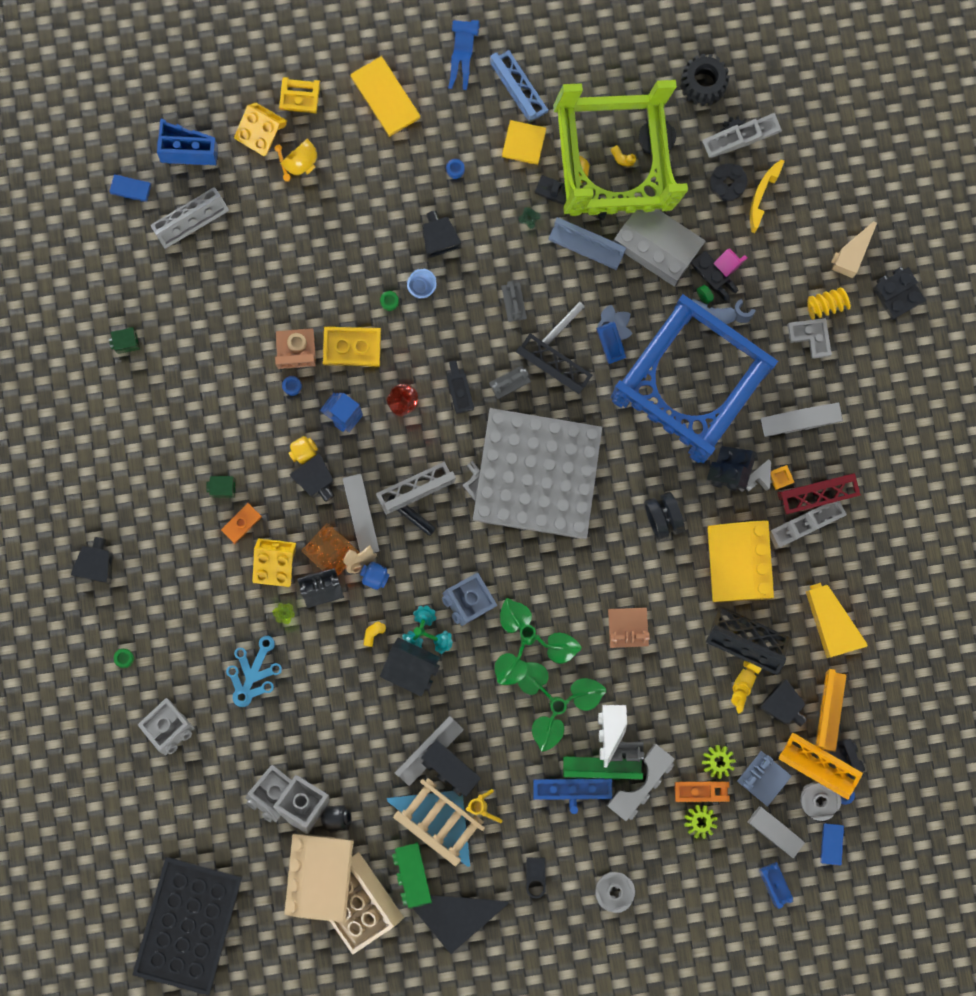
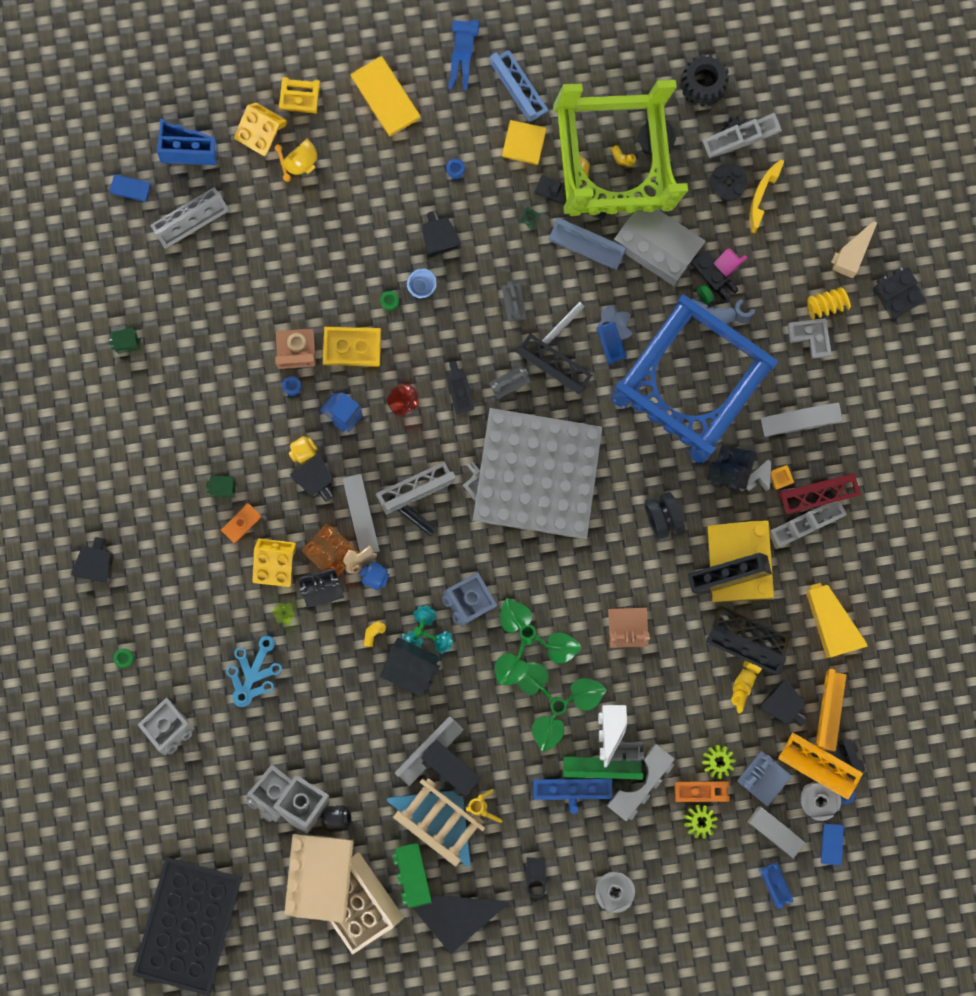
(730, 573): none -> black brick

